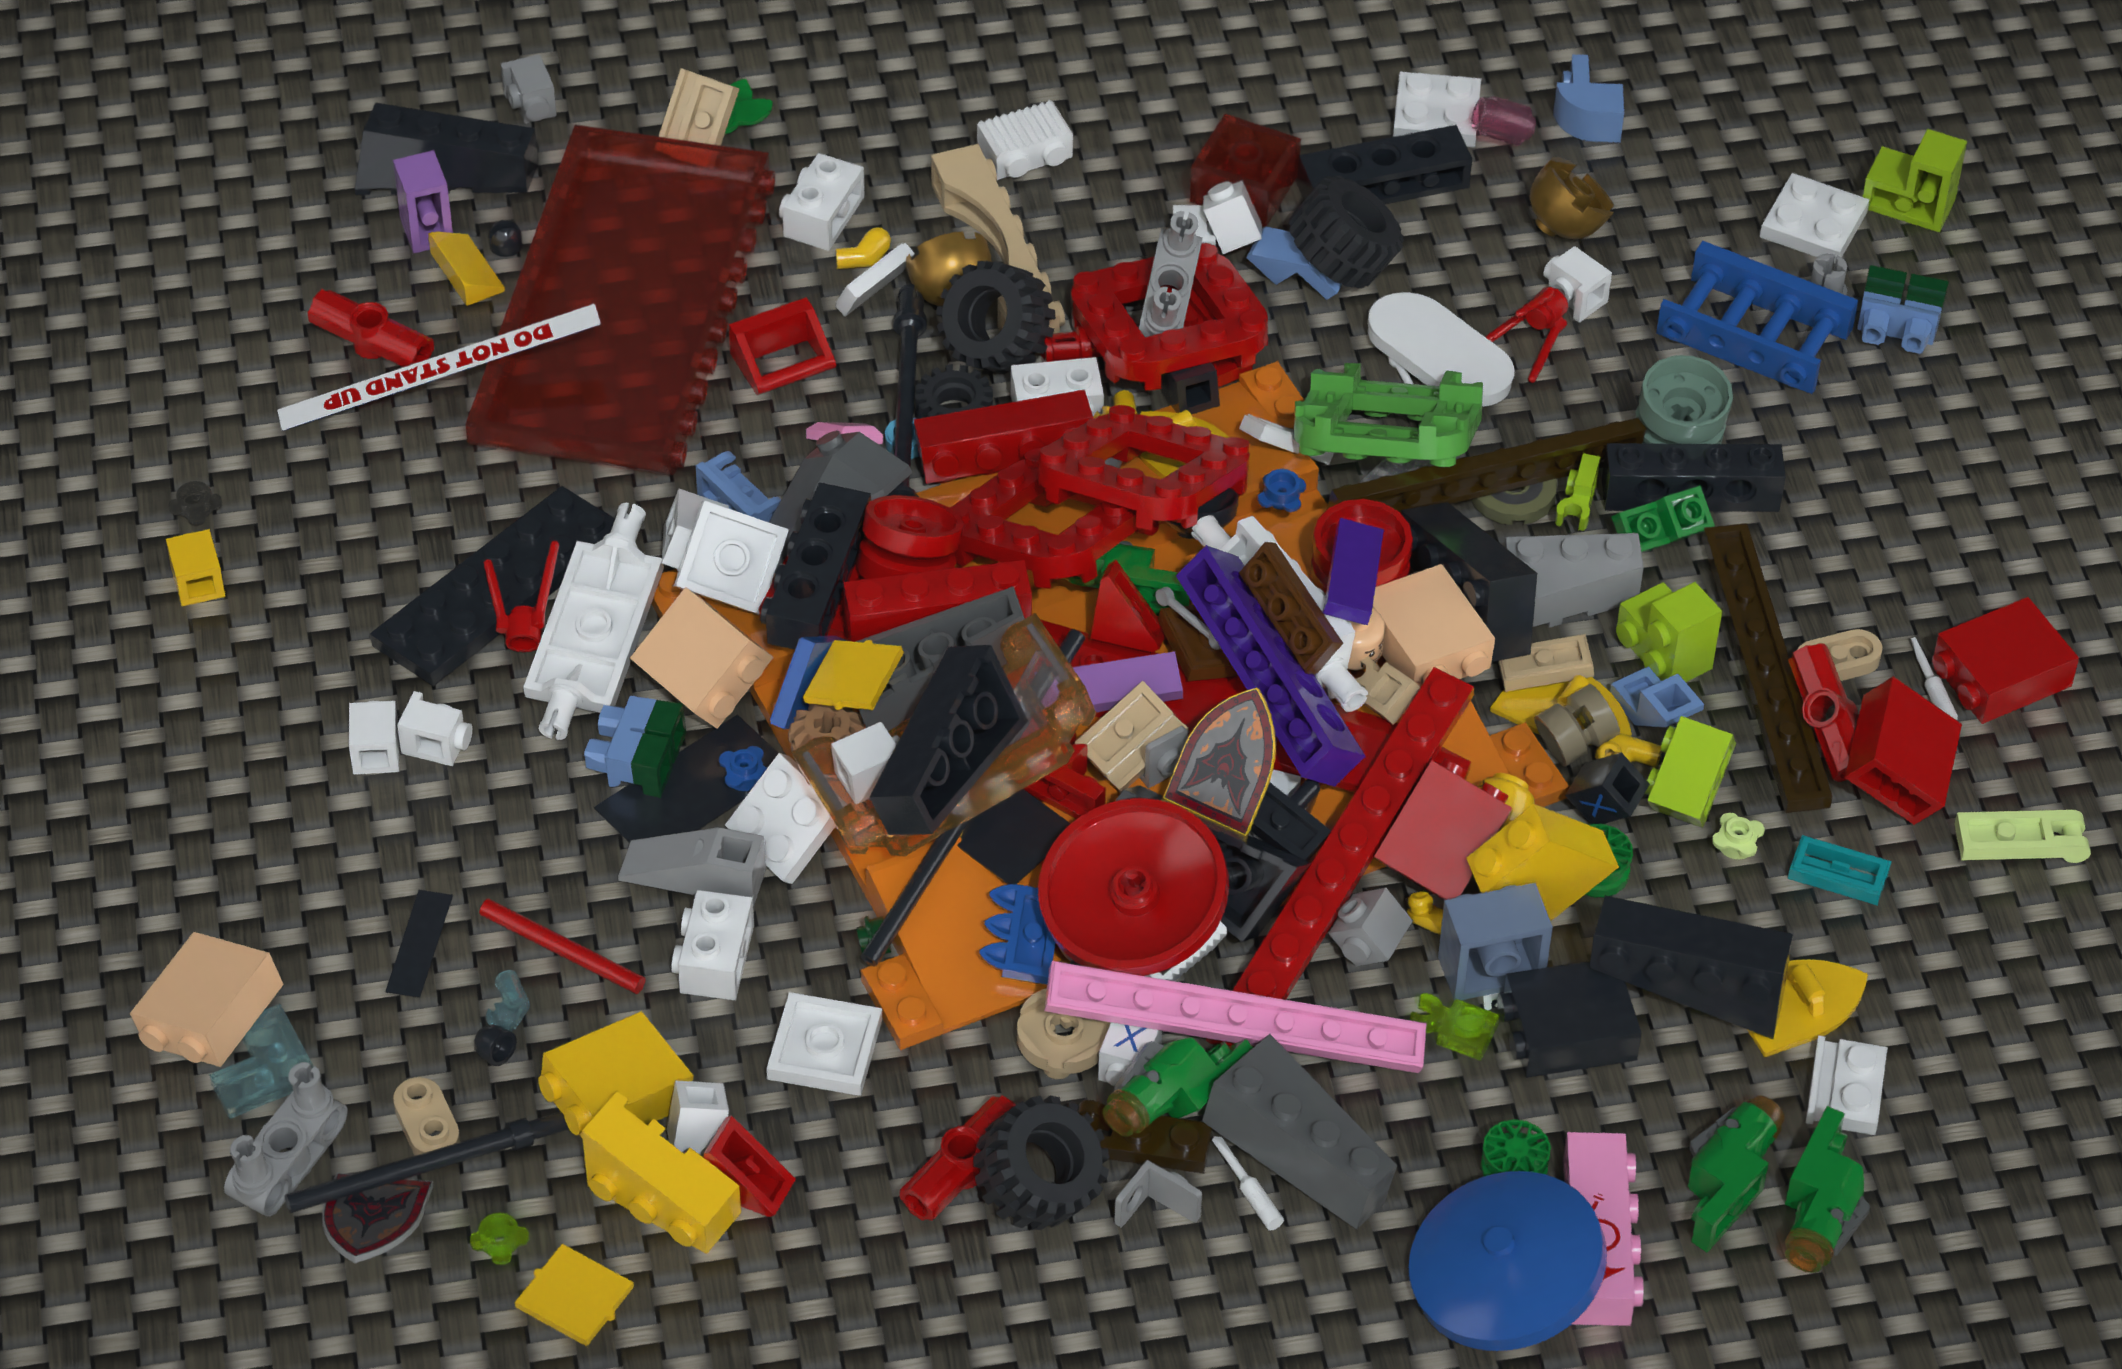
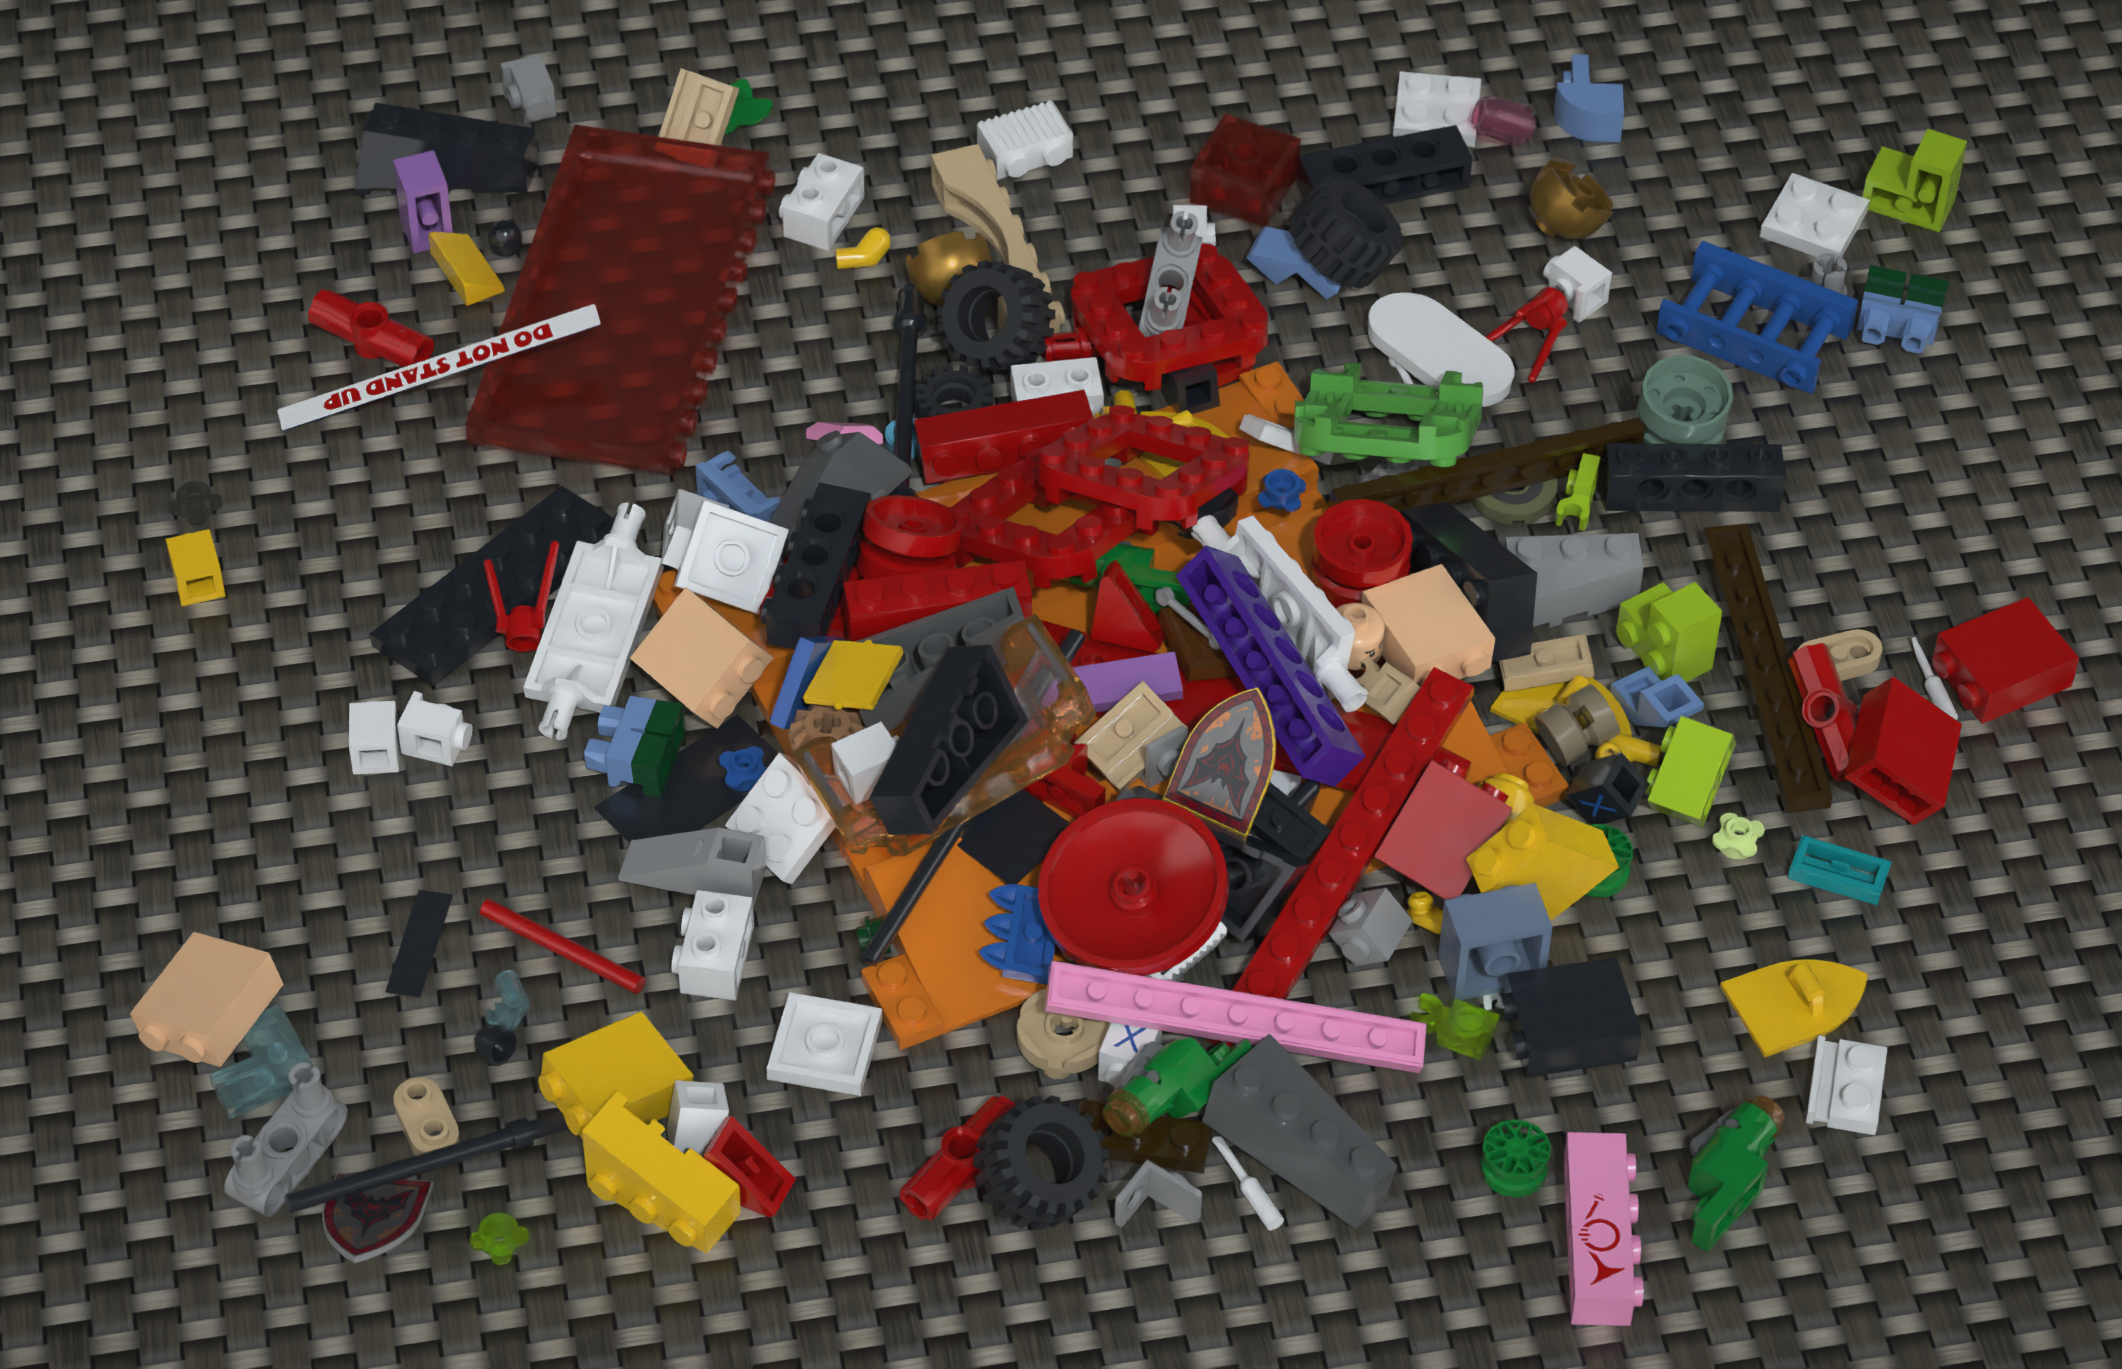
(574, 1294): yellow piece -> none
(775, 331): red tile -> none
(873, 279): white tile -> none
(1232, 216): white brick -> none
(1291, 608): reddish brown tile -> none
(1353, 571): dark purple tile -> none
(1507, 1261): blue dish -> none
(1666, 519): green slope -> none
(1695, 960): black wedge -> none
(1826, 1197): green plate -> none
(2022, 835): yellowish green plate -> none

